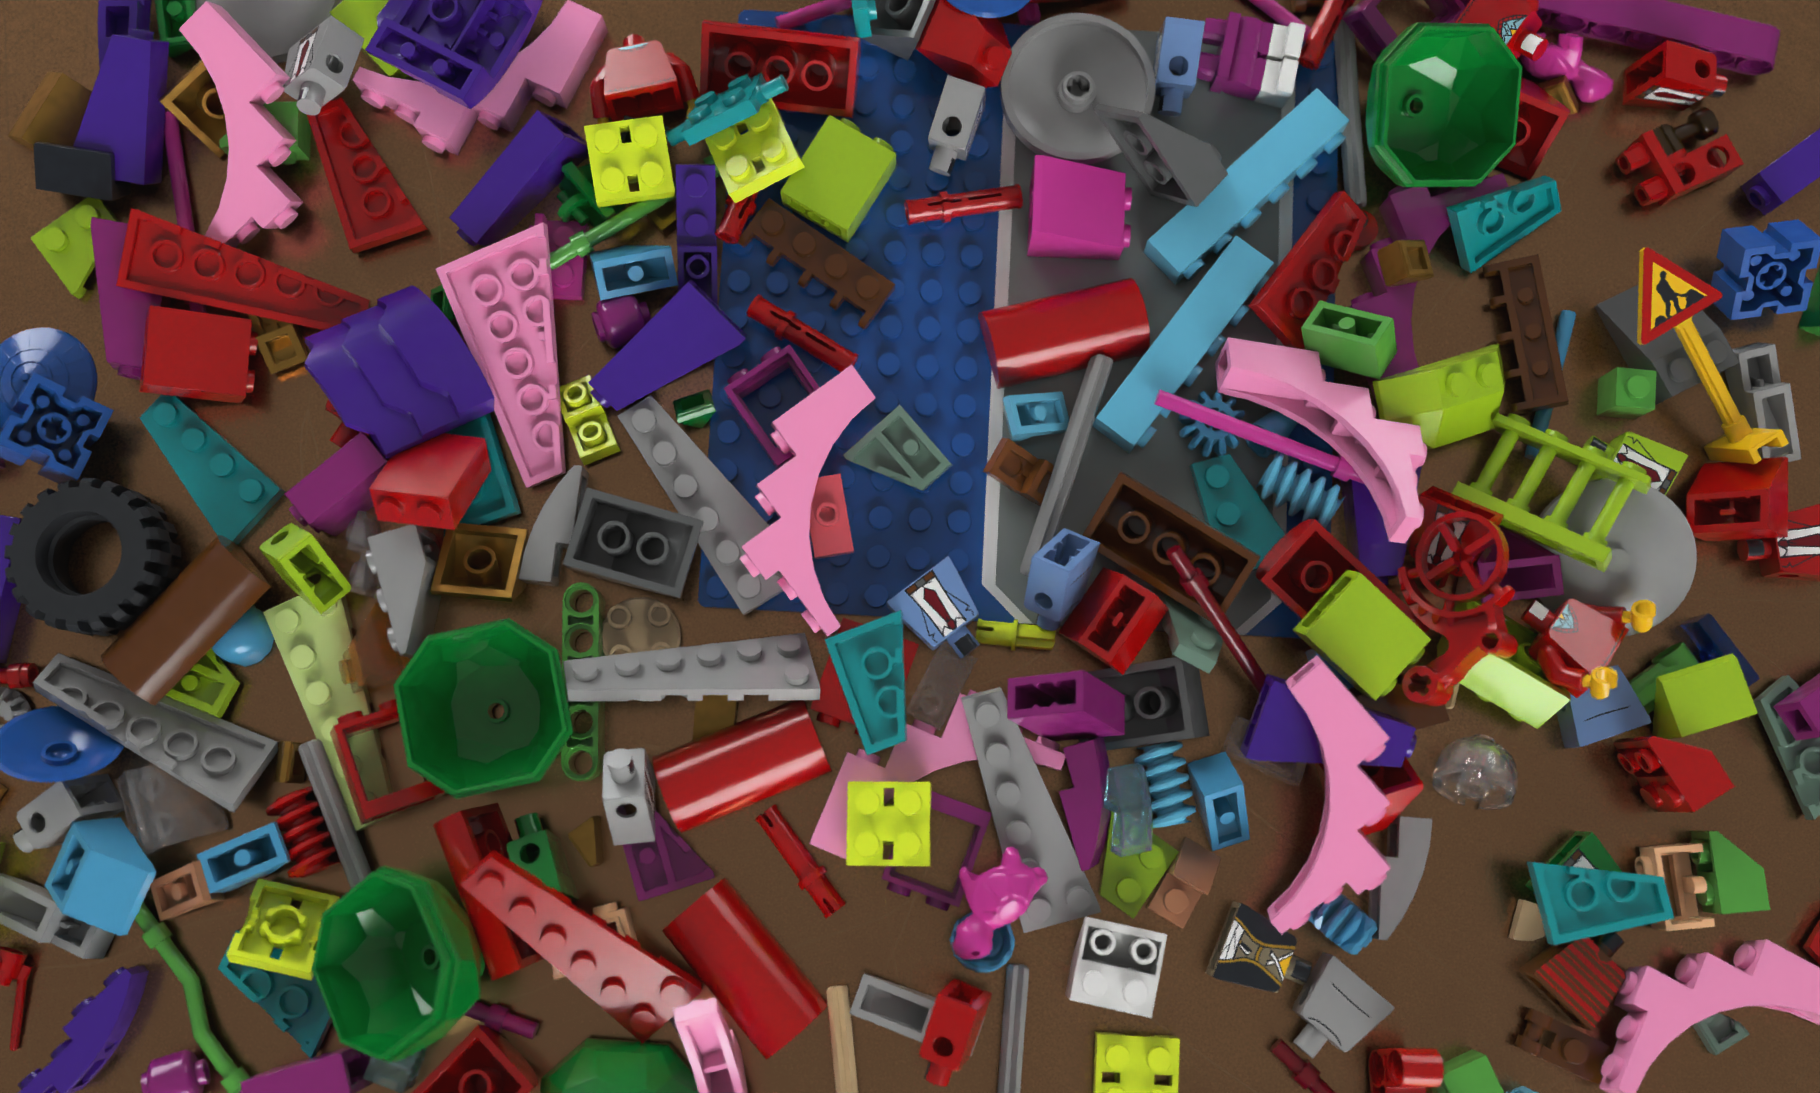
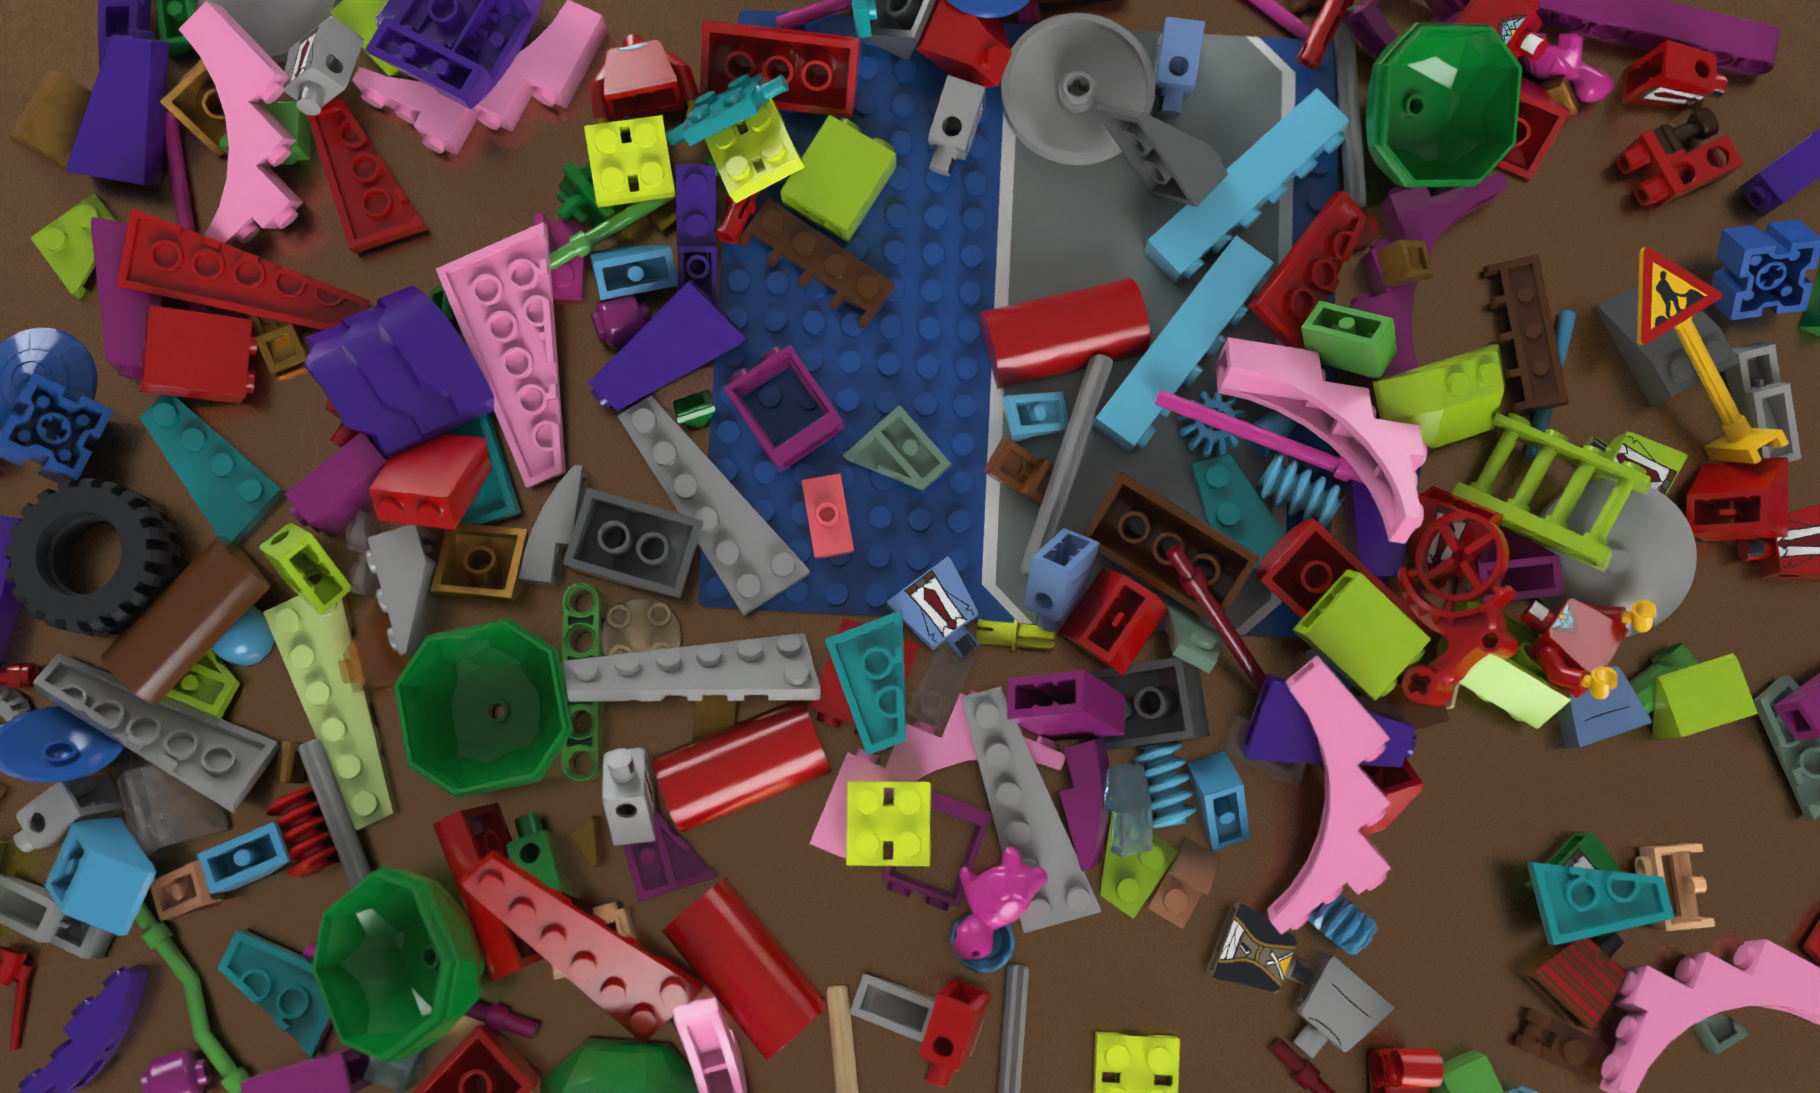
(77, 172): black panel -> none
(278, 925): neon yellow brick -> none
(354, 724): red window -> none
(518, 179): dark purple slope -> none
(587, 421): neon yellow slope -> none
(785, 545): bright pink arch -> none
(800, 861): red pin -> none
(802, 335): red pin -> none
(949, 206): red pin -> none
(1077, 211): dark pink slope -> none
(1116, 967): white slope -> none
(1252, 58): magenta hips -> none
(1406, 855): light grey slope -> none
(1478, 771): clear cylinder -> none
(1500, 219): teal wing -> none
(1526, 922): tan tile -> none
(1626, 393): bright green brick -> none
(1673, 773): red slope -> none
(1715, 643): clear blue plate -> none
(1731, 876): bright green slope -> none

